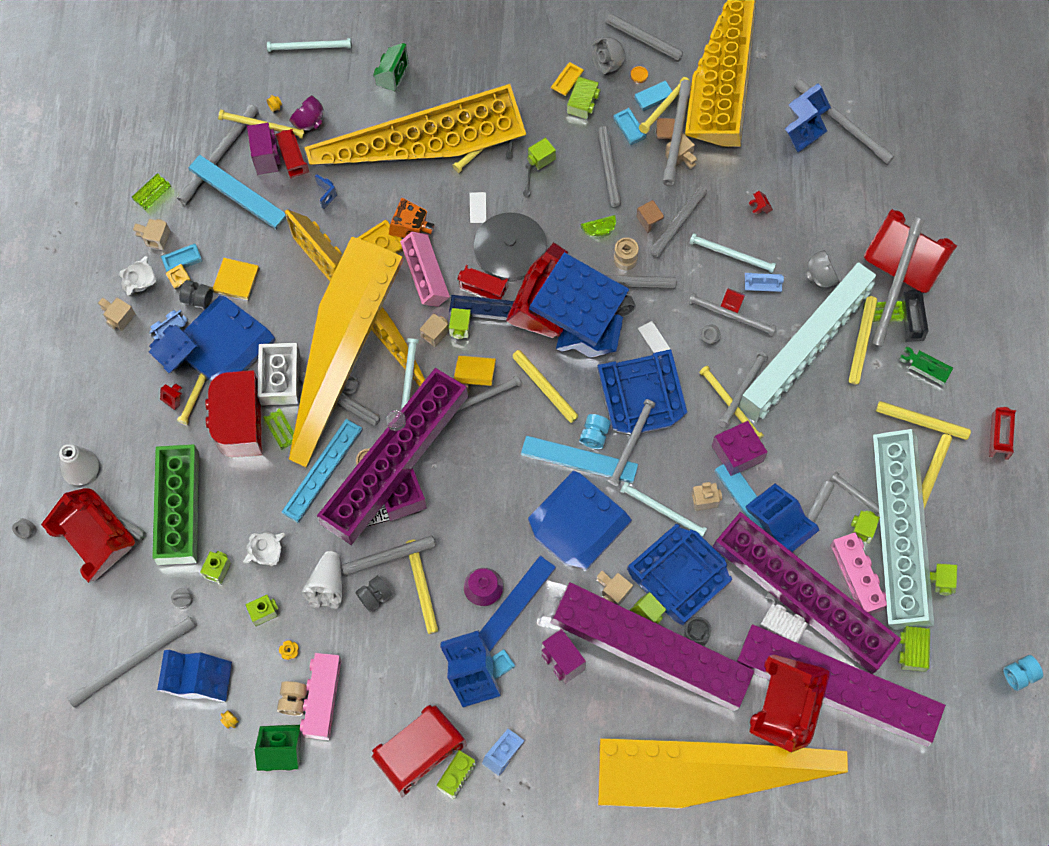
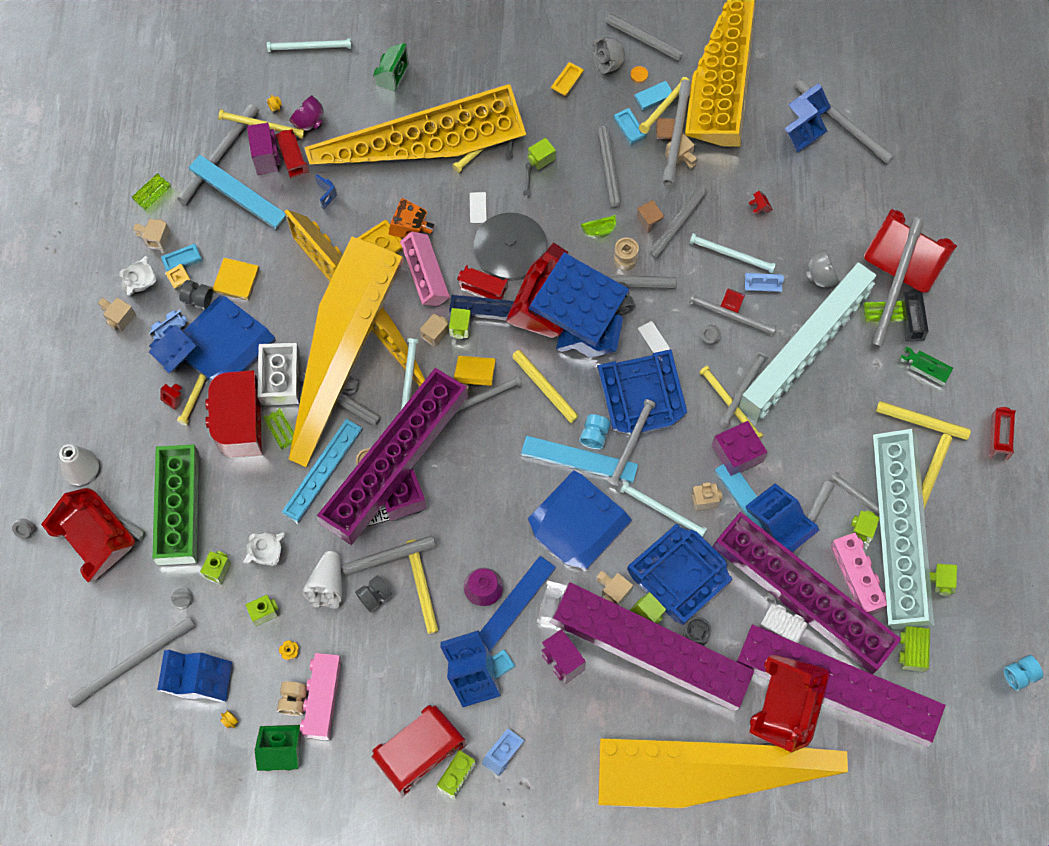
(395, 420): clear tile -> none
(582, 98): lime brick -> none
(862, 341): light yellow axle -> none

